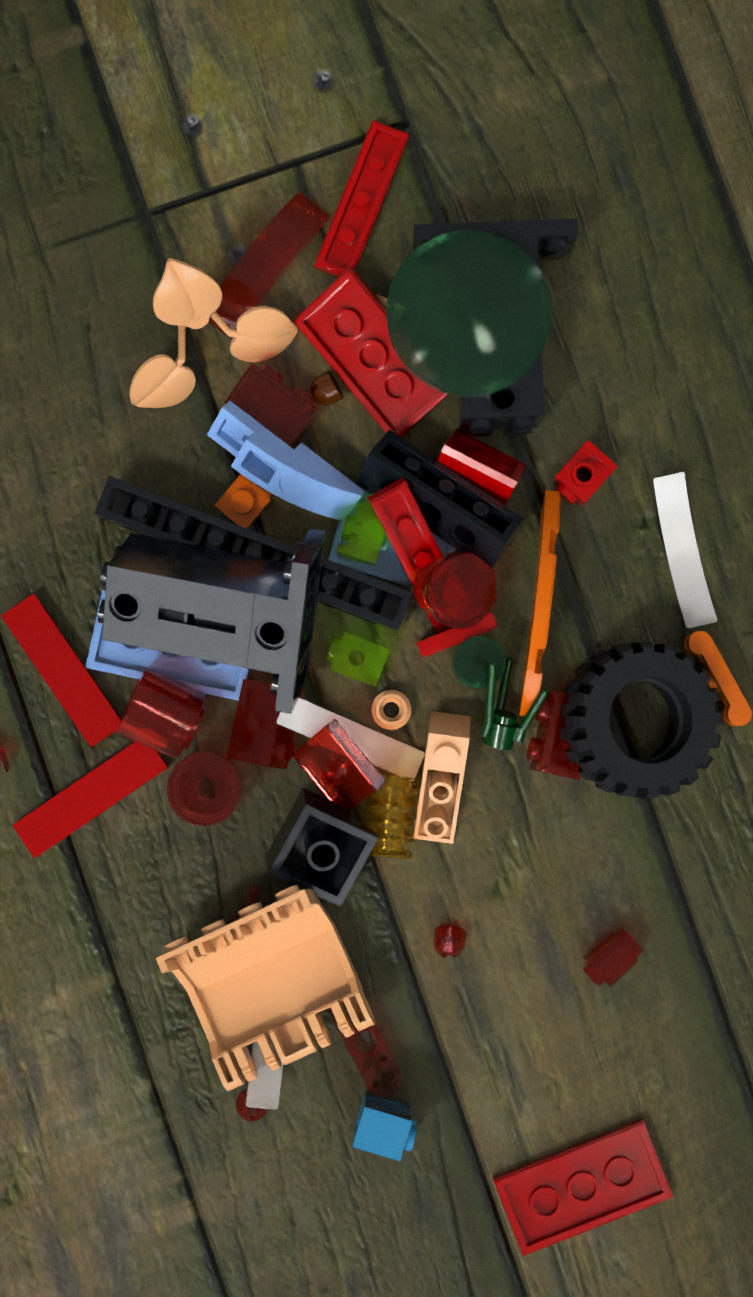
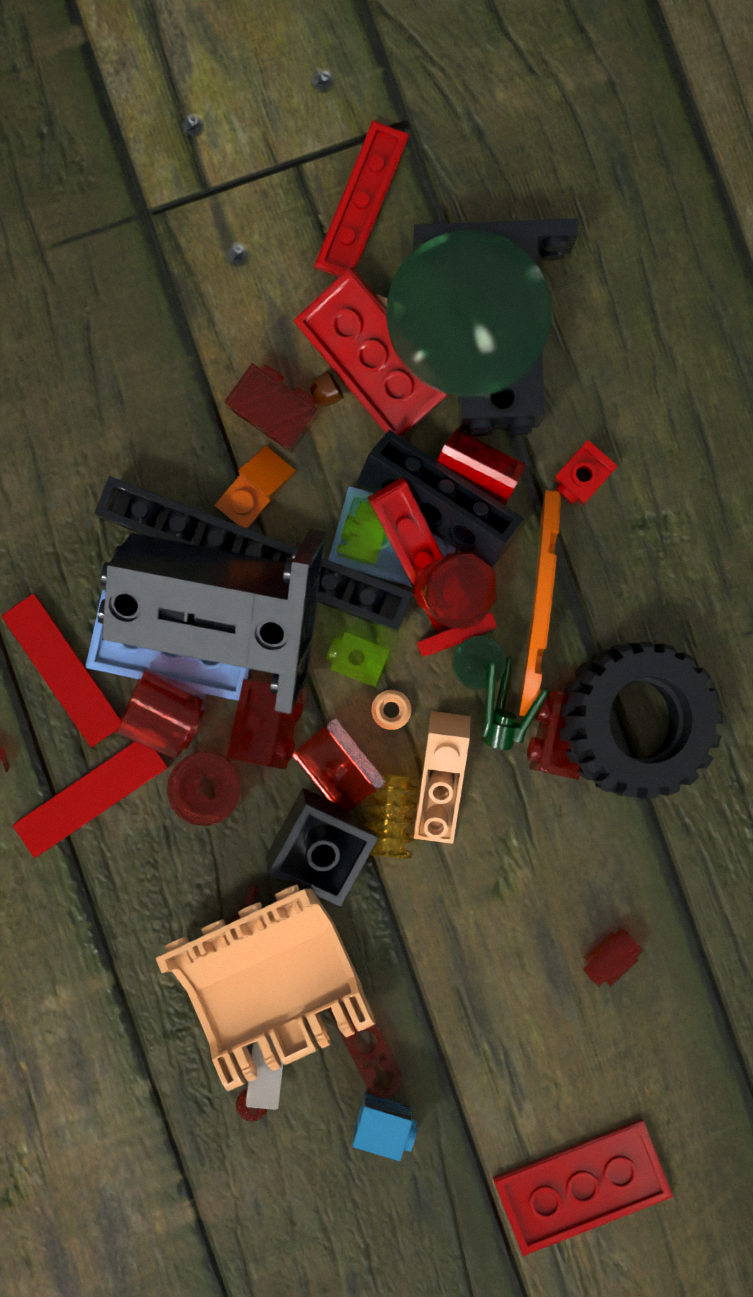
(189, 299): light nougat plant -> none
(269, 258): clear red slope -> none
(286, 472): light blue slope -> none
(377, 747): sticker -> none
(449, 940): clear red hinge -> none
(683, 550): white sticker -> none
(736, 709): orange plate -> none

